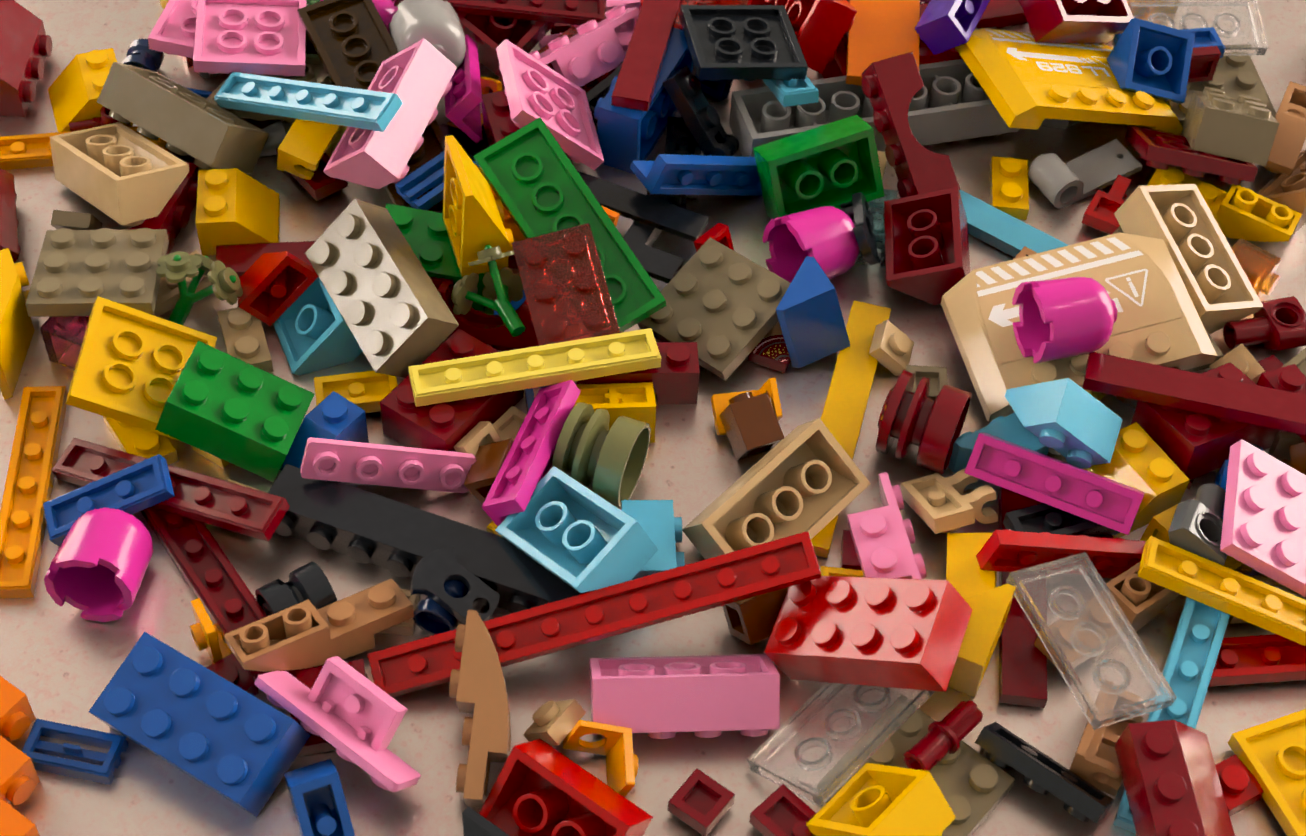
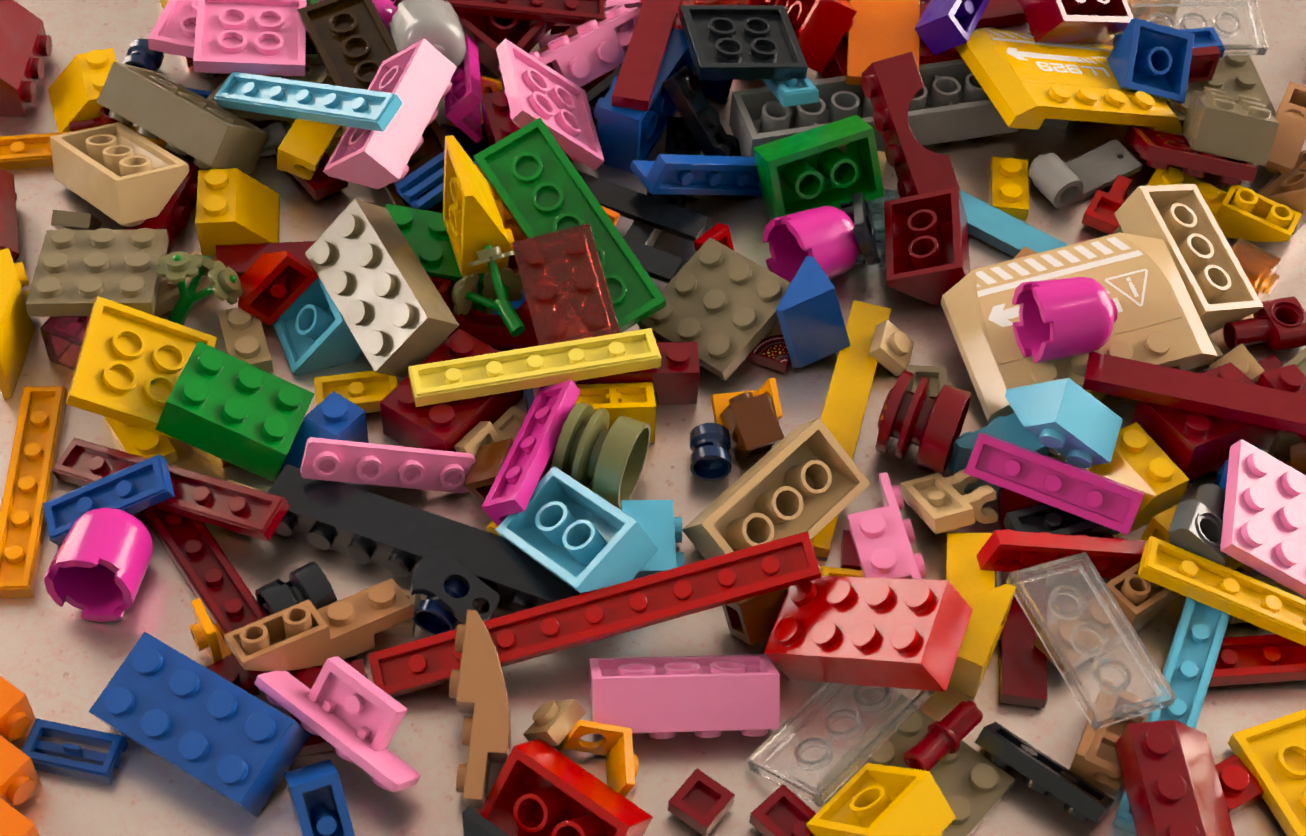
(710, 451): none -> dark blue wheel

